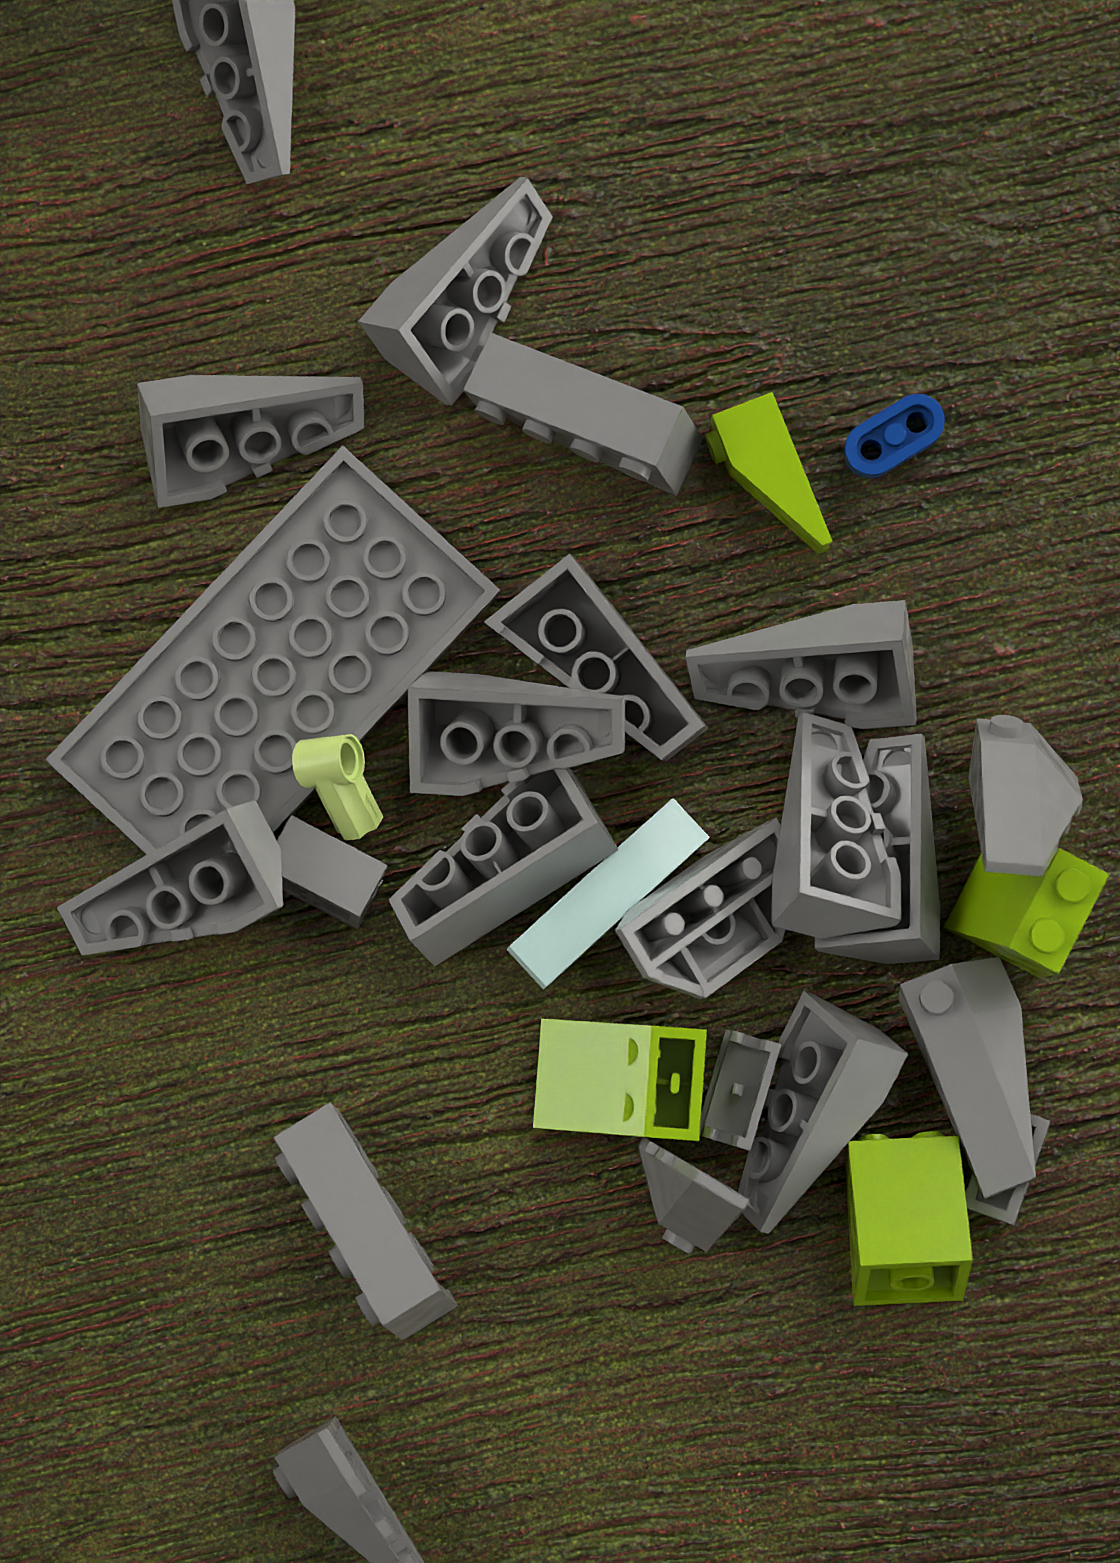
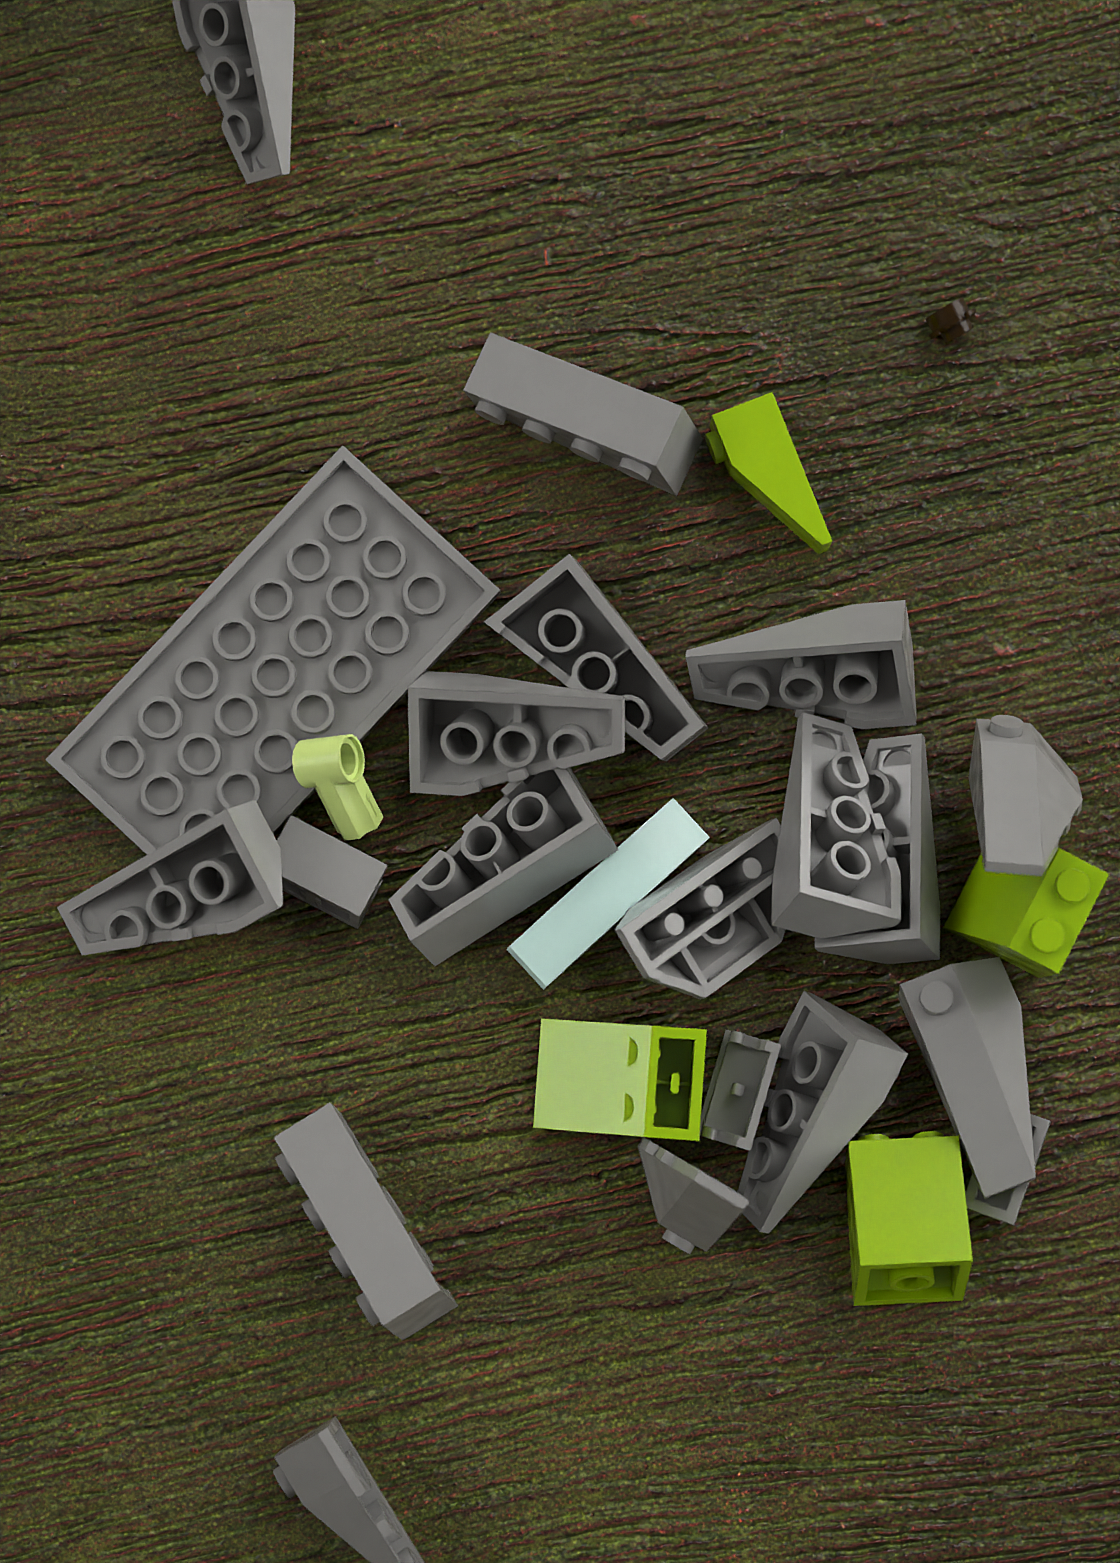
(225, 427): light grey wedge -> none
(449, 301): light grey wedge -> none
(892, 437): blue plate -> none
(951, 321): none -> dark brown plate

